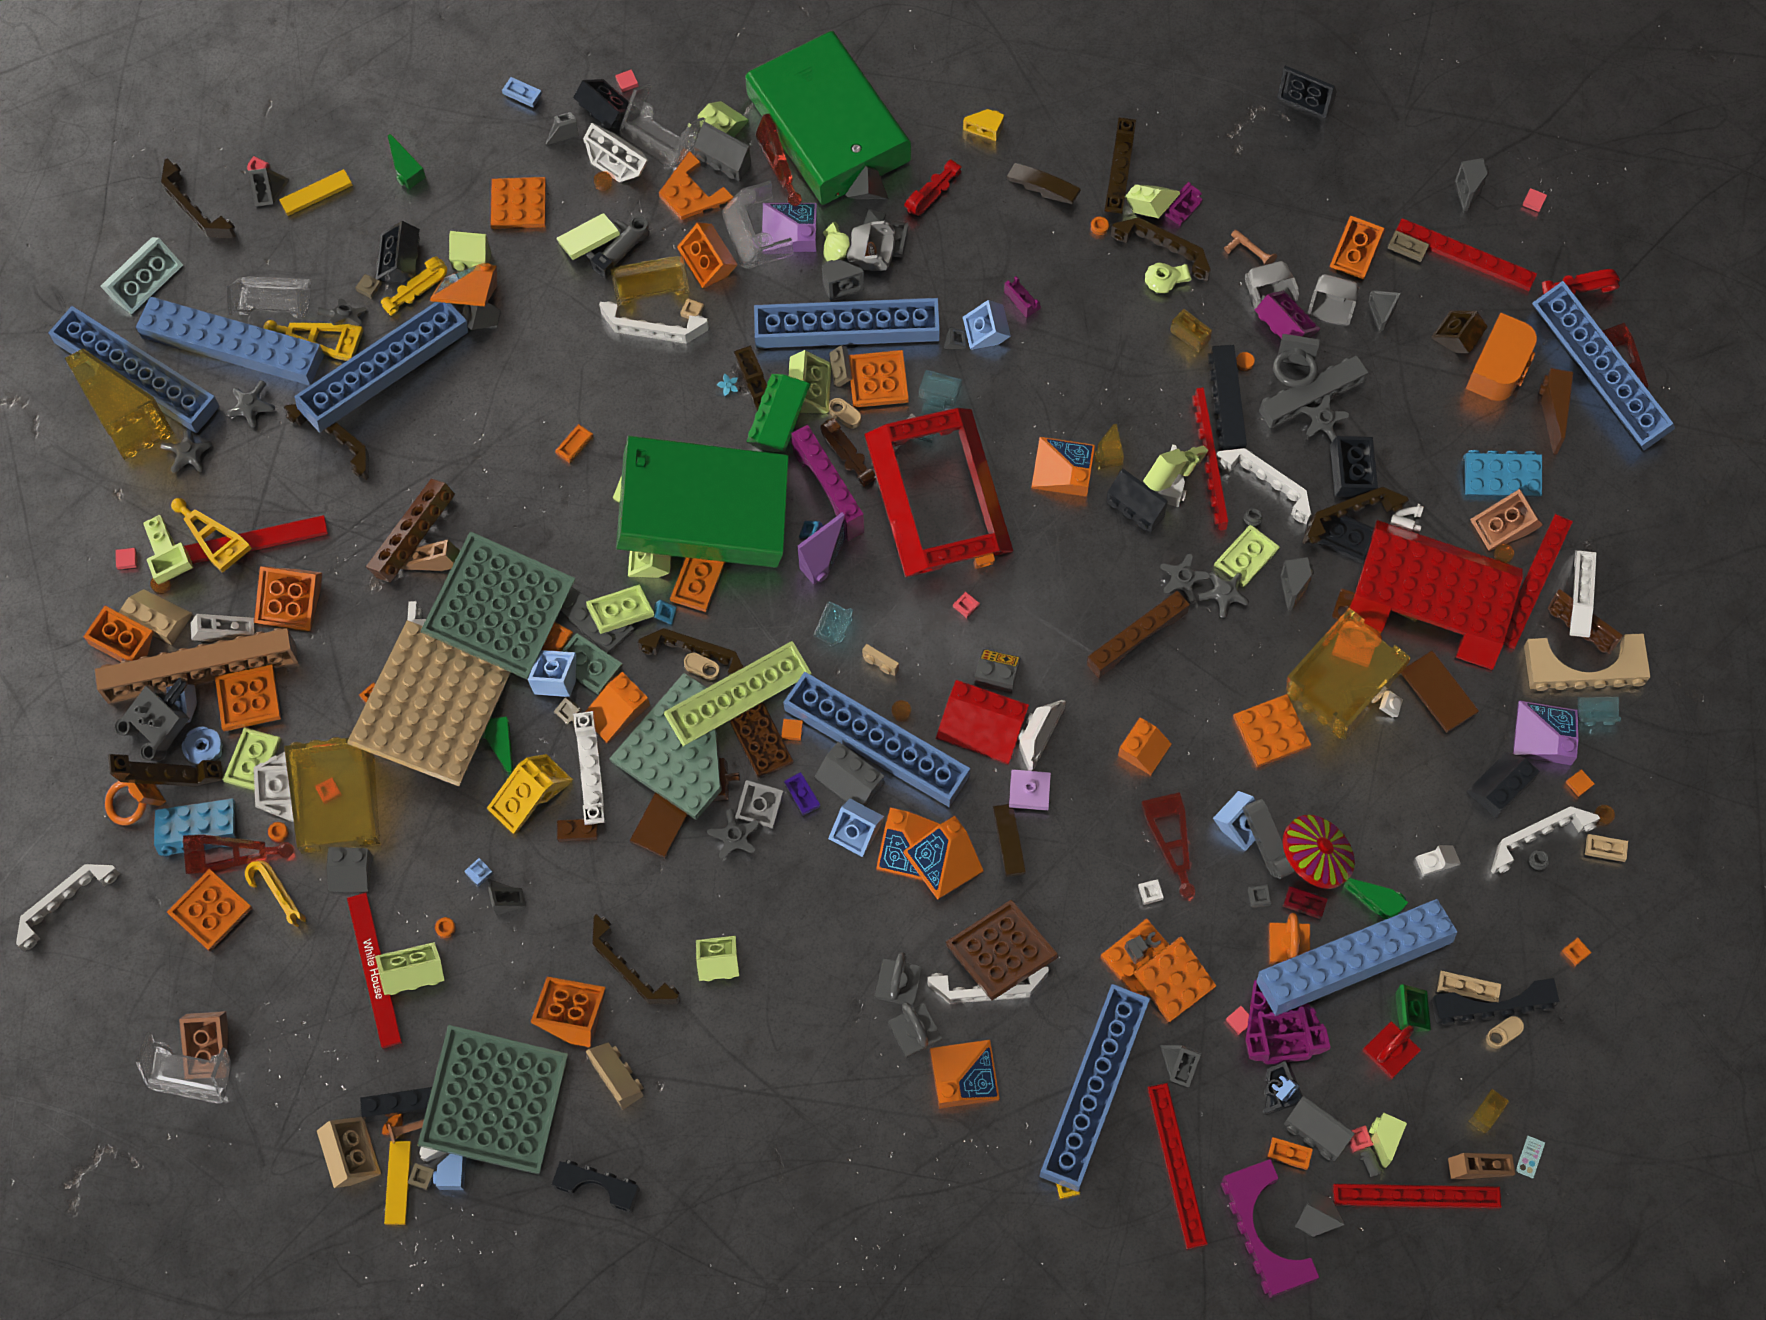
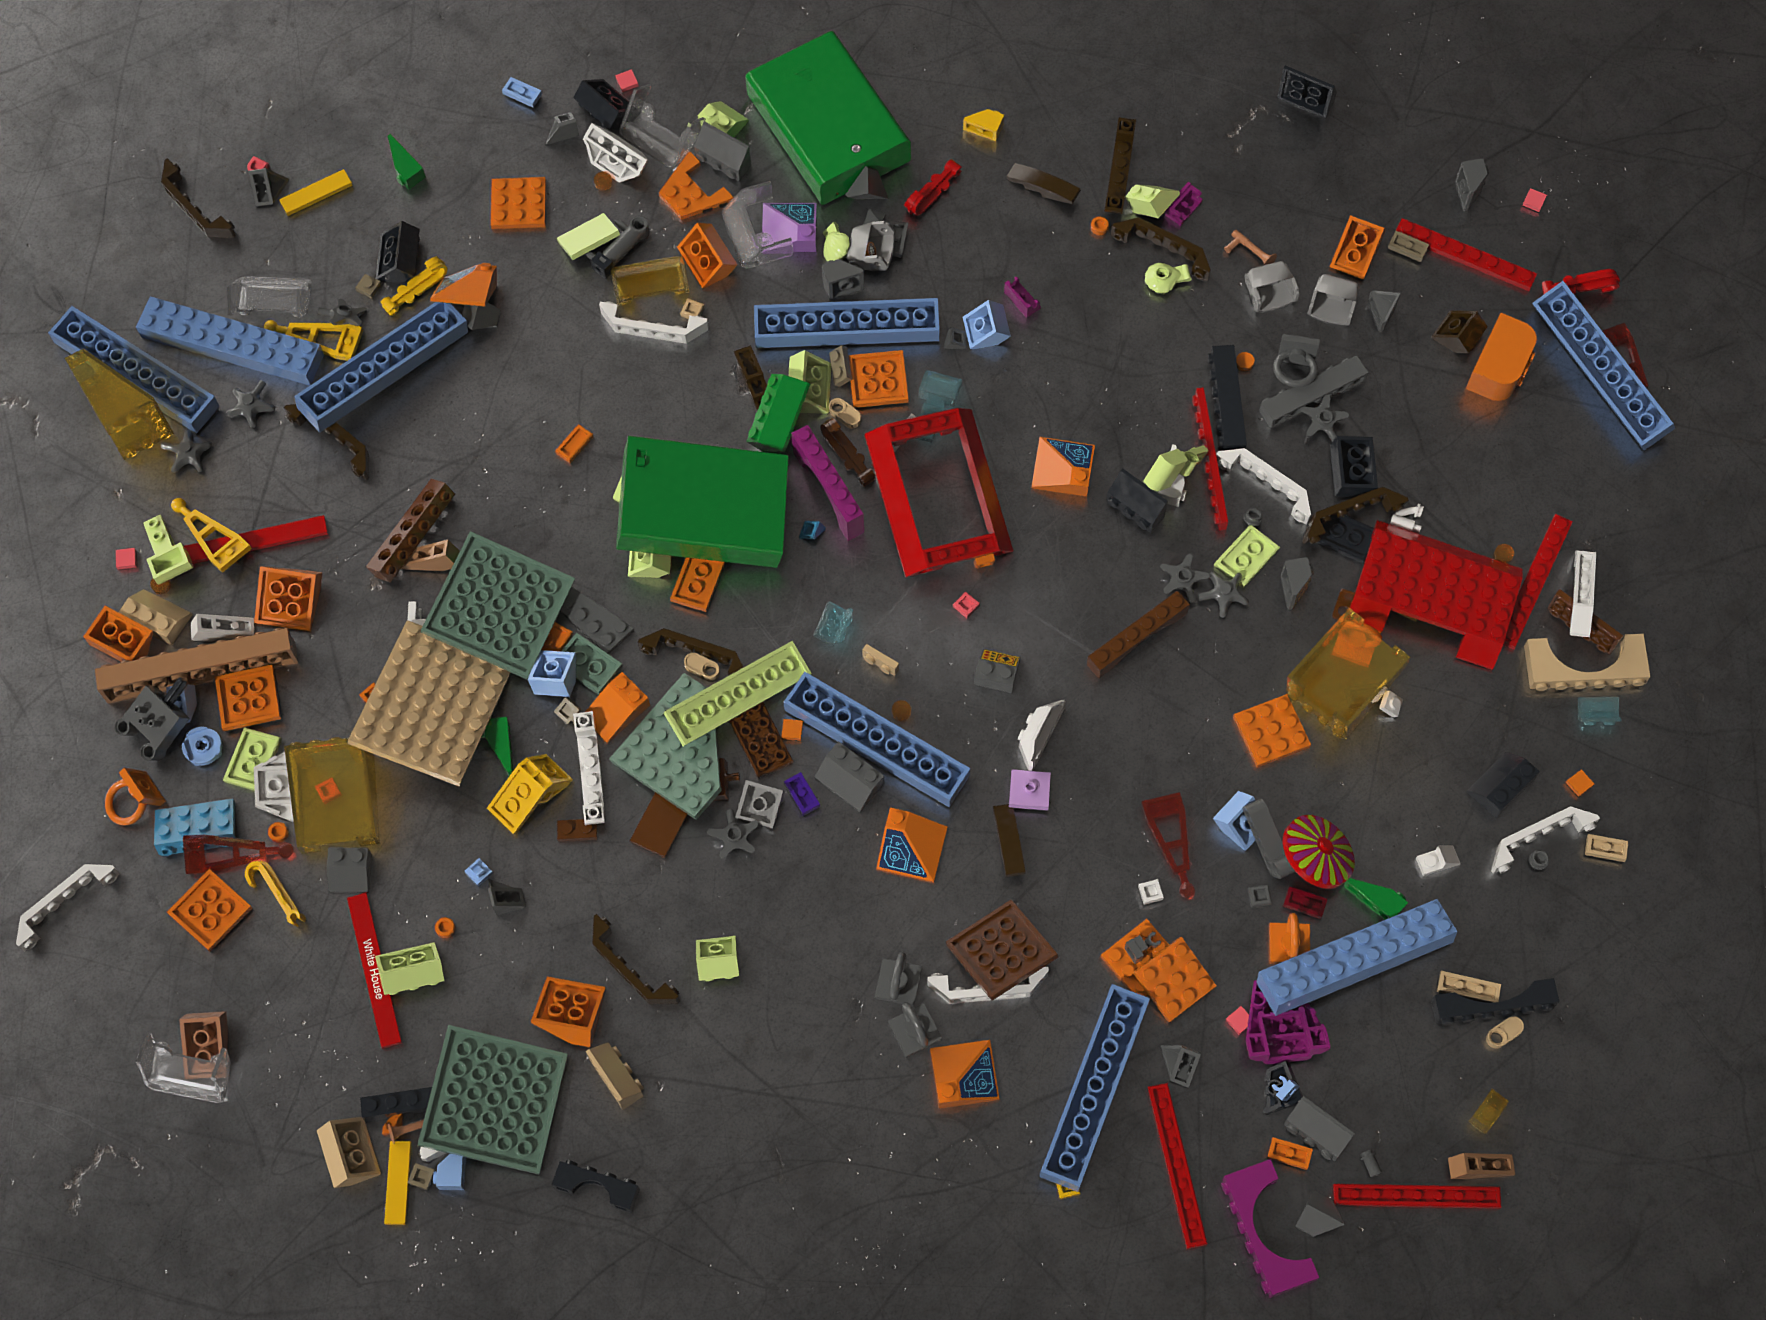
(142, 275): light aqua slope -> none
(164, 774): dark brown slope -> none
(468, 249): yellowish green slope -> none
(620, 609): yellowish green tile -> none
(664, 611): dark azure slope -> none
(727, 384): medium azure plant -> none
(765, 134): clear red plate -> none
(821, 549): medium lavender slope -> none
(855, 827): light blue slope -> none
(945, 858): orange slope -> none
(982, 721): red slope -> none
(1109, 449): clear yellow slope -> none
(1144, 746): orange slope -> none
(1191, 330): clear yellow brick -> none
(1285, 316): magenta slope -> none
(1361, 1139): coral tile -> none
(1386, 1137): yellowish green slope -> none
(1392, 1049): red tile -> none
(1413, 1008): green slope -> none
(1439, 691): reddish brown tile -> none
(1503, 473): dark azure bracket -> none
(1506, 520): nougat slope -> none
(1530, 1157): clear light blue sticker -> none
(1546, 733): medium lavender slope -> none
(1555, 404): reddish brown slope -> none
(1576, 951): orange tile -> none
(1605, 813): clear orange tile -> none

